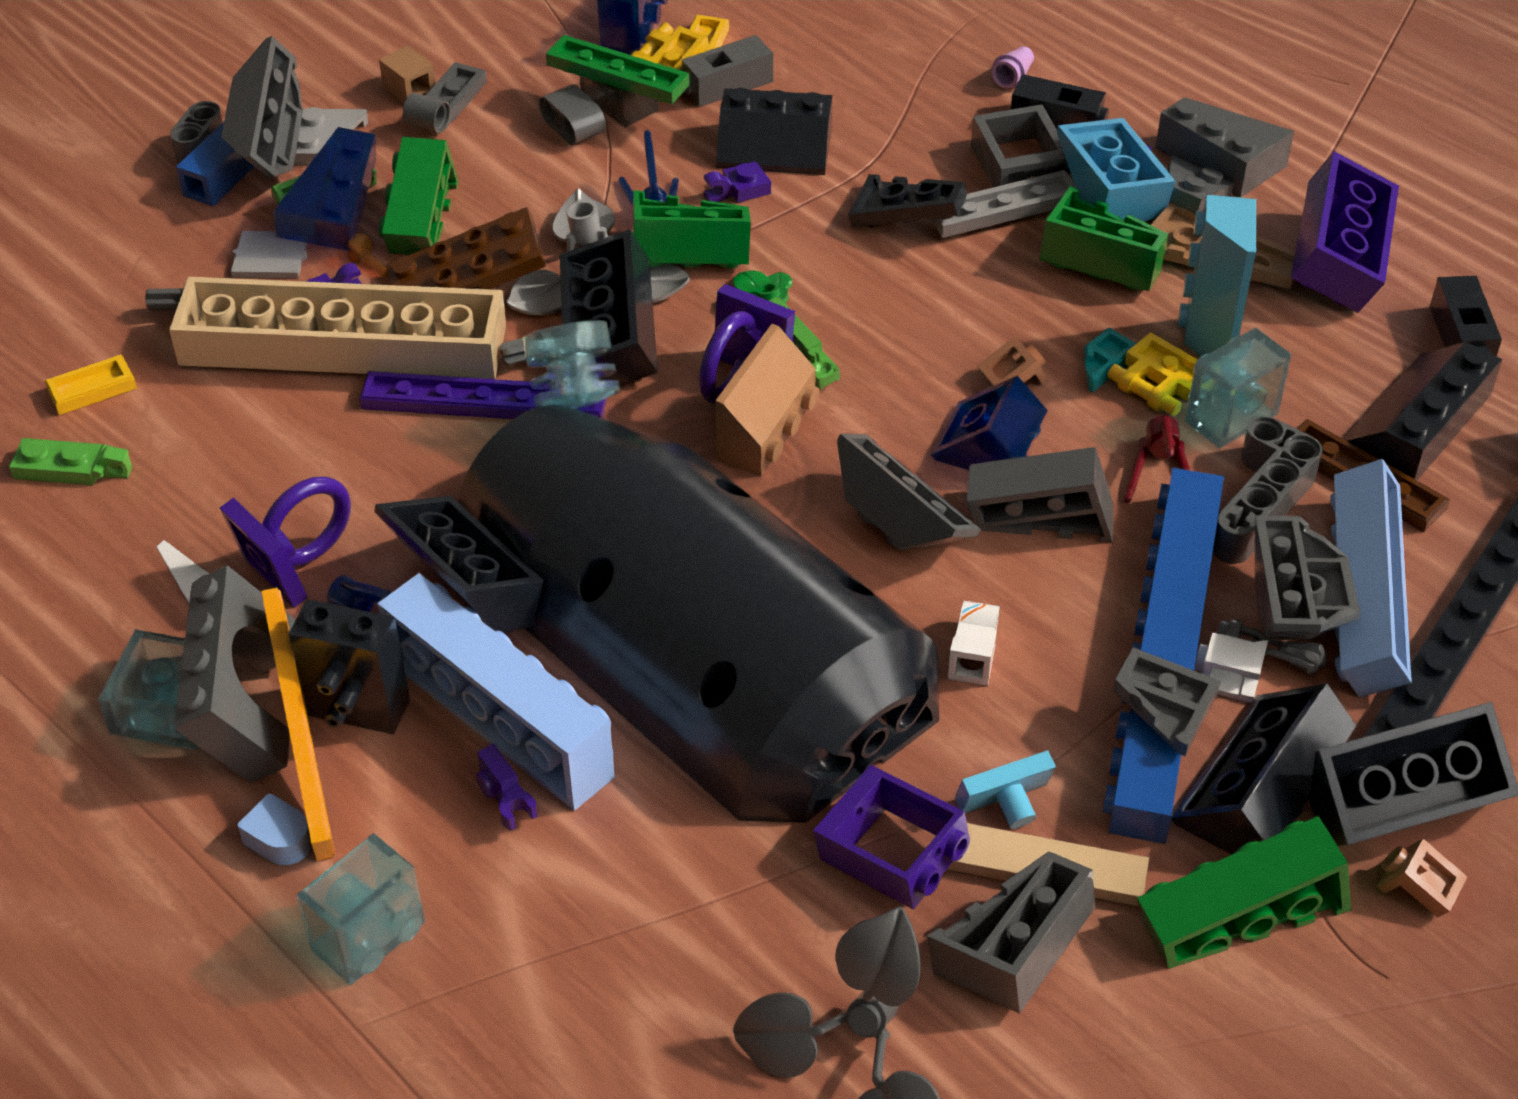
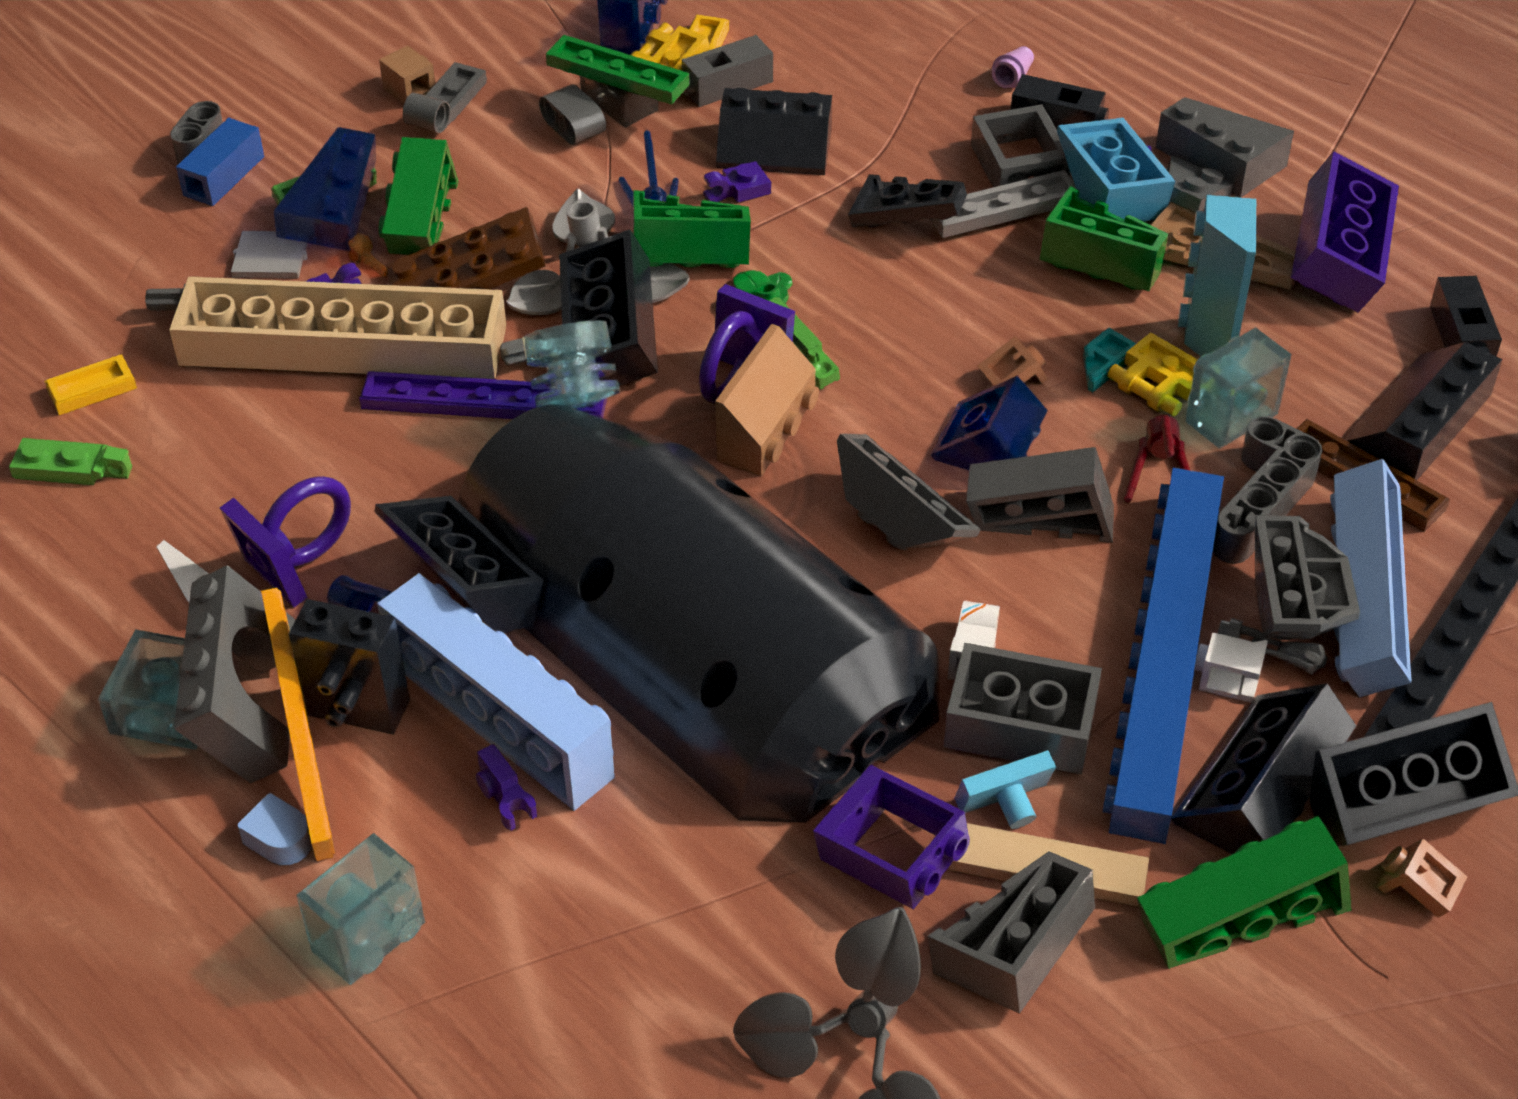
(265, 109): dark grey wedge -> none
(319, 125): light grey wing -> none
(1021, 706): none -> dark grey brick
(1166, 696): dark grey wing -> none

